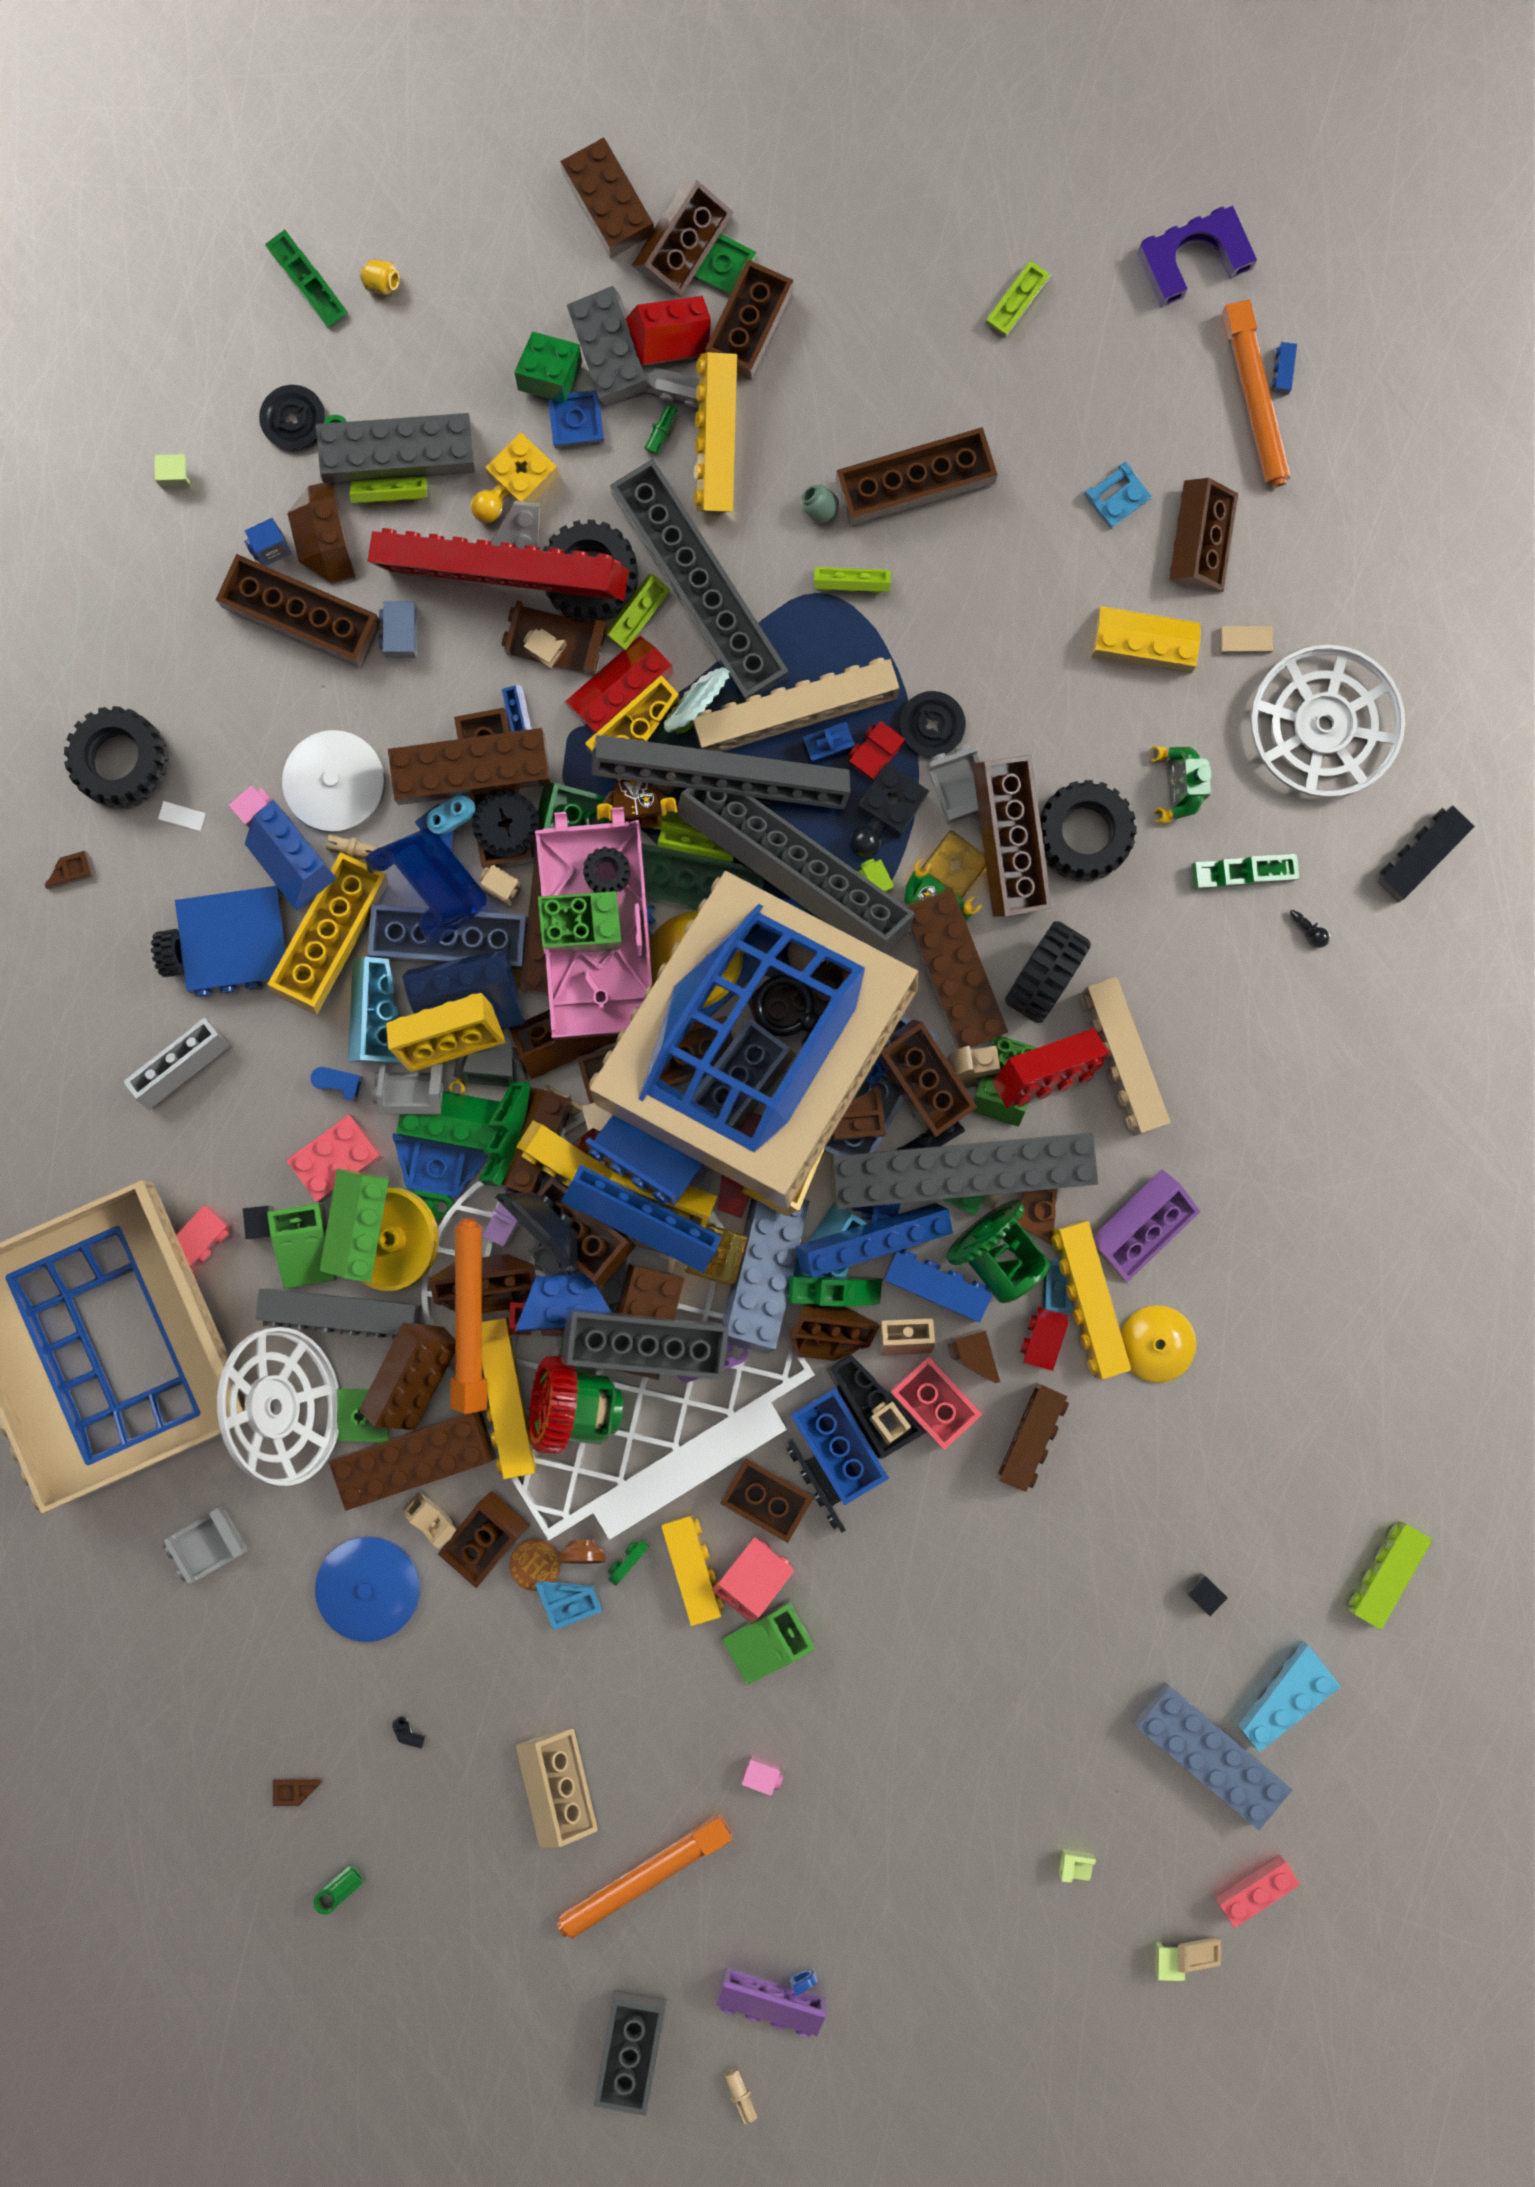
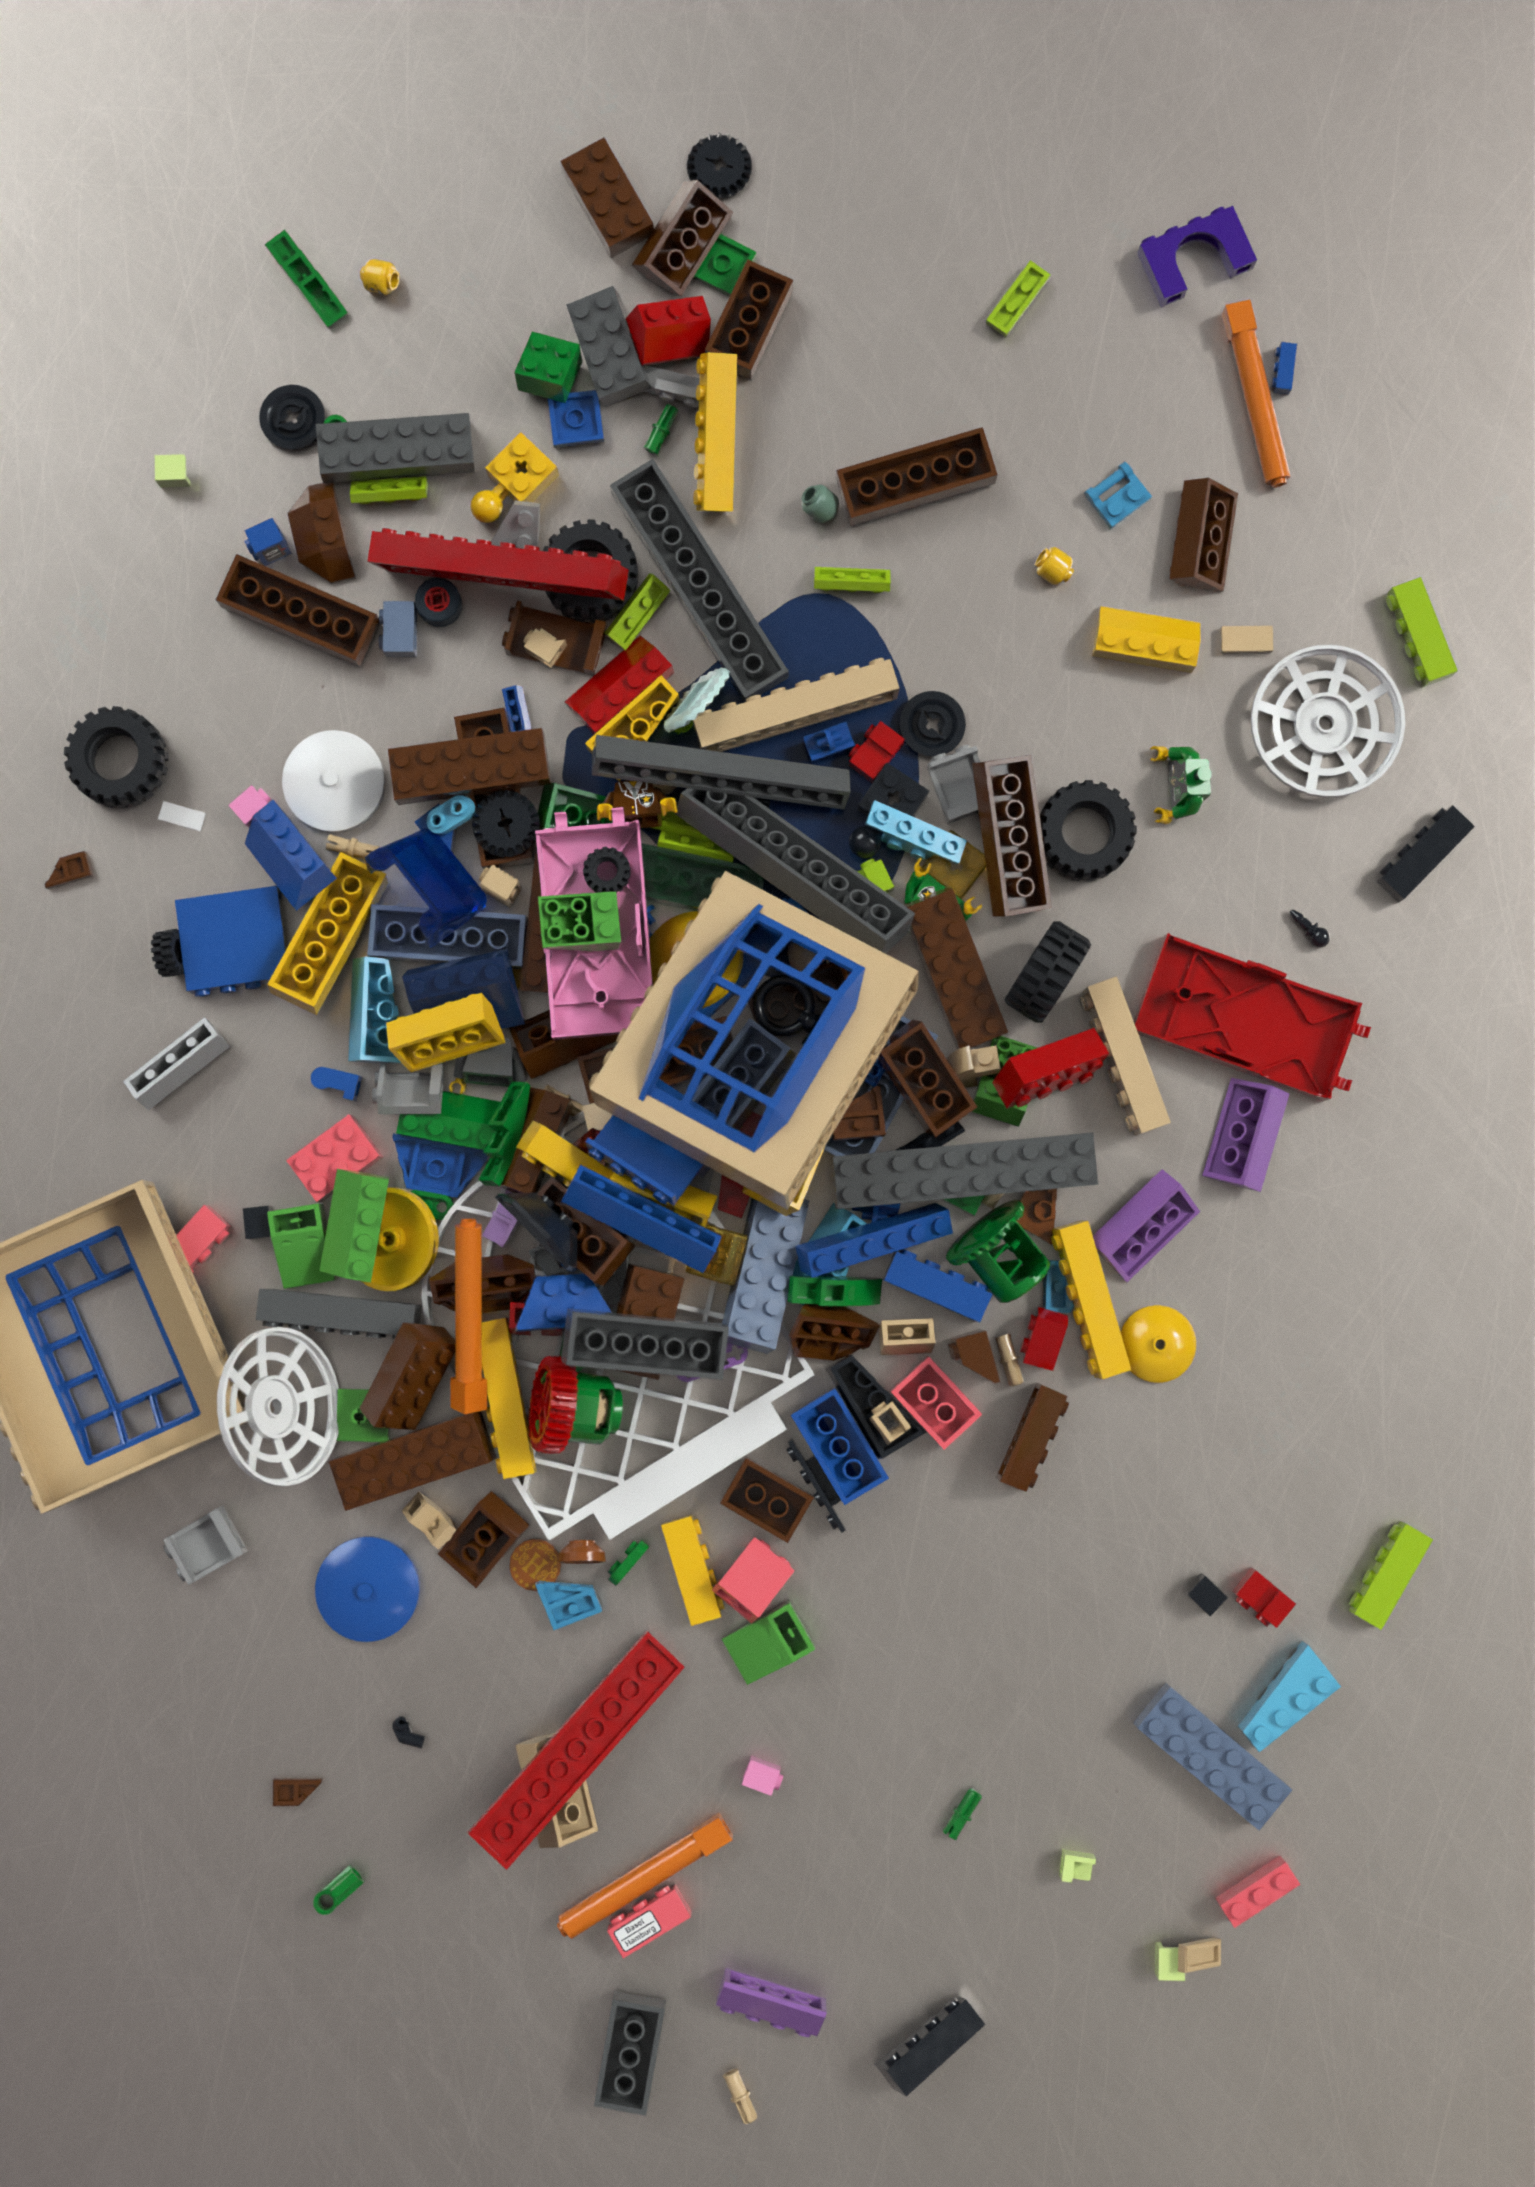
(438, 611): none -> black wheel
(575, 1750): none -> red plate
(648, 1920): none -> coral brick
(728, 179): none -> black gear
(803, 1981): blue tile -> none
(914, 835): none -> medium azure bracket
(930, 2046): none -> black wedge
(962, 1813): none -> green axle
(1009, 1360): none -> tan axle
(1054, 565): none -> yellow head
(1245, 871): green slope -> none
(1246, 1134): none -> medium lavender slope
(1248, 1018): none -> red piece
(1263, 1597): none -> red brick
(1421, 632): none -> lime brick

